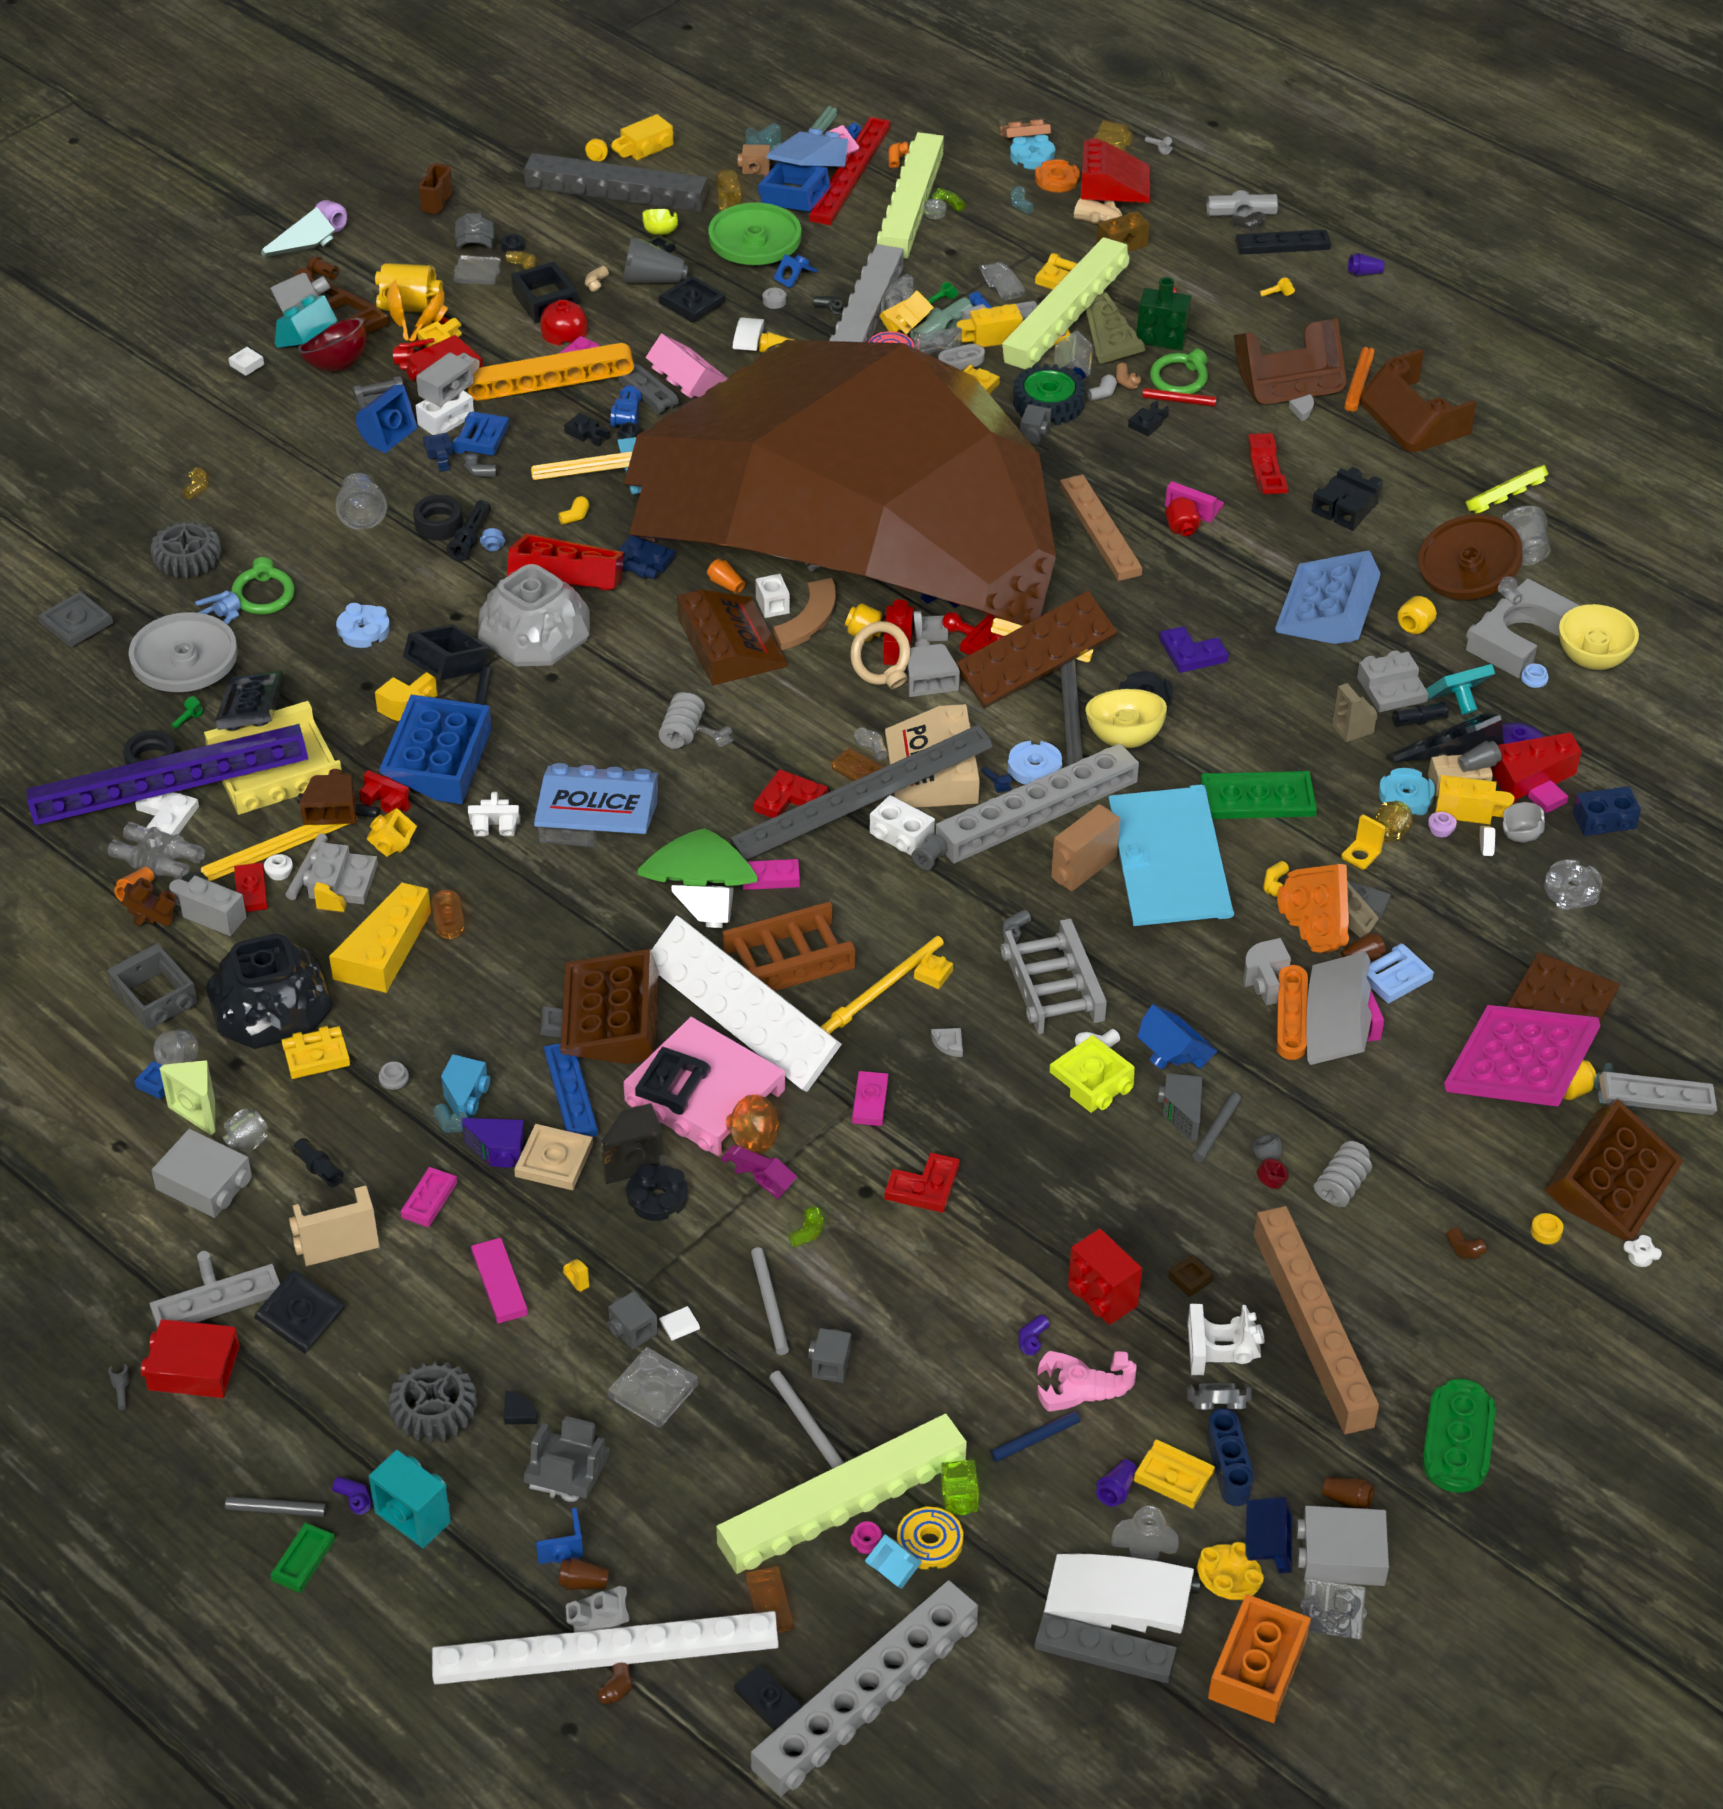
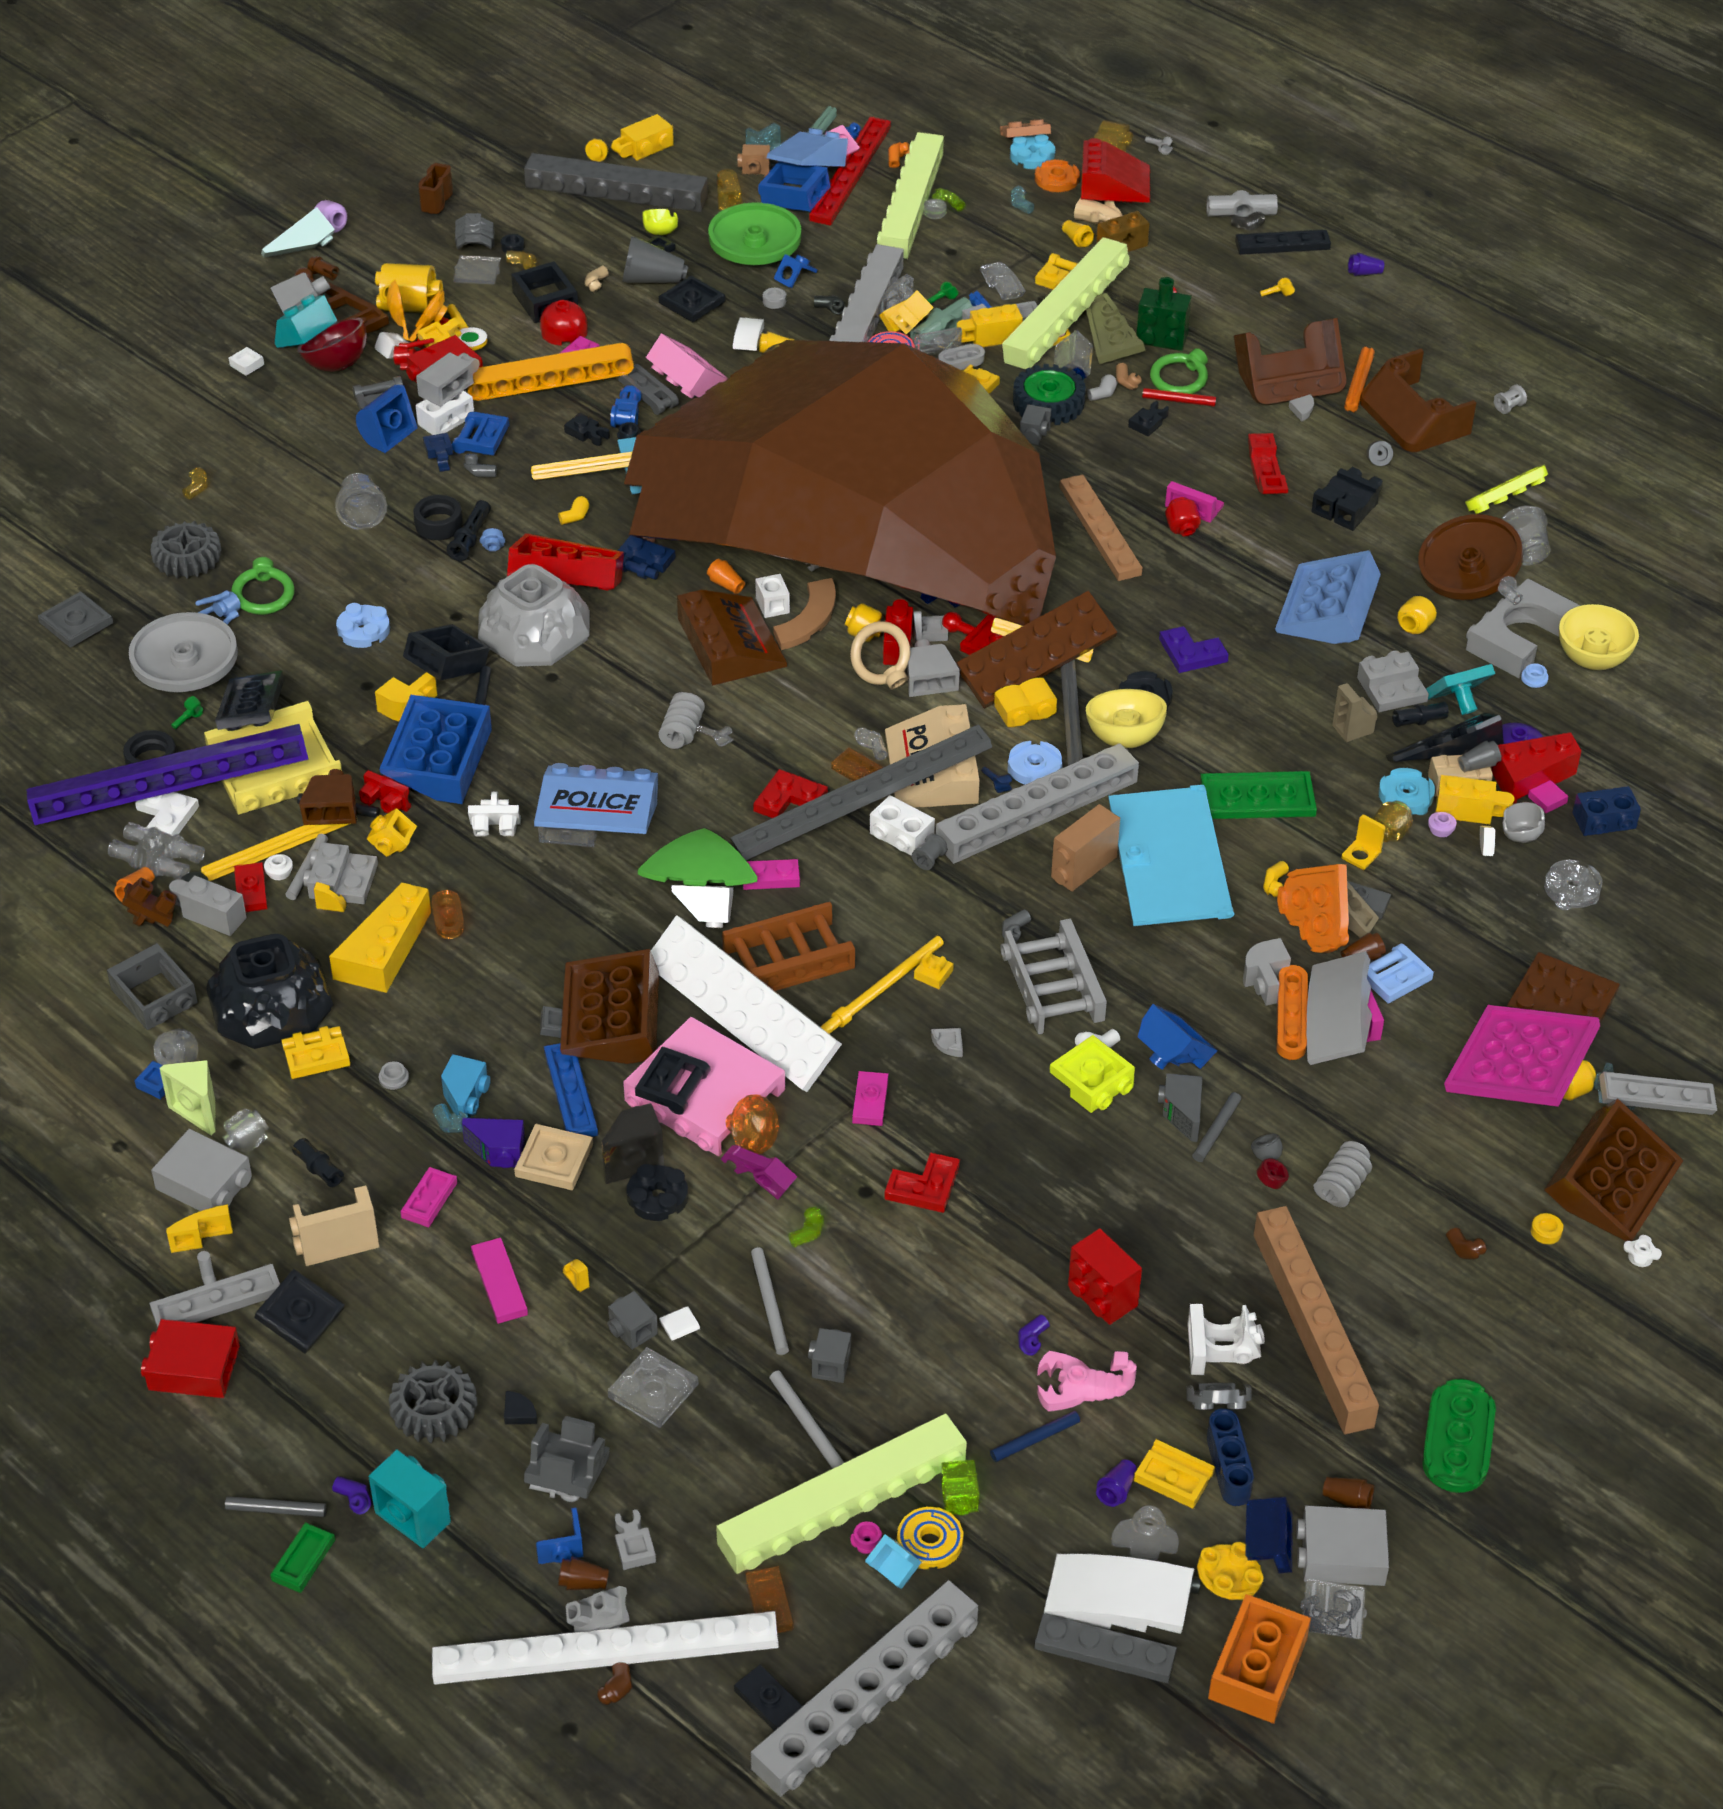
(119, 1382): dark grey hand -> none
(189, 1231): none -> yellow slope
(386, 343): none -> white slope
(471, 336): none -> piece
(634, 1543): none -> light grey plate
(1025, 702): none -> yellow brick
(1079, 233): none -> yellow cone
(1190, 1276): dark brown plate -> none
(1385, 453): none -> tile
(1510, 399): none -> light grey bush

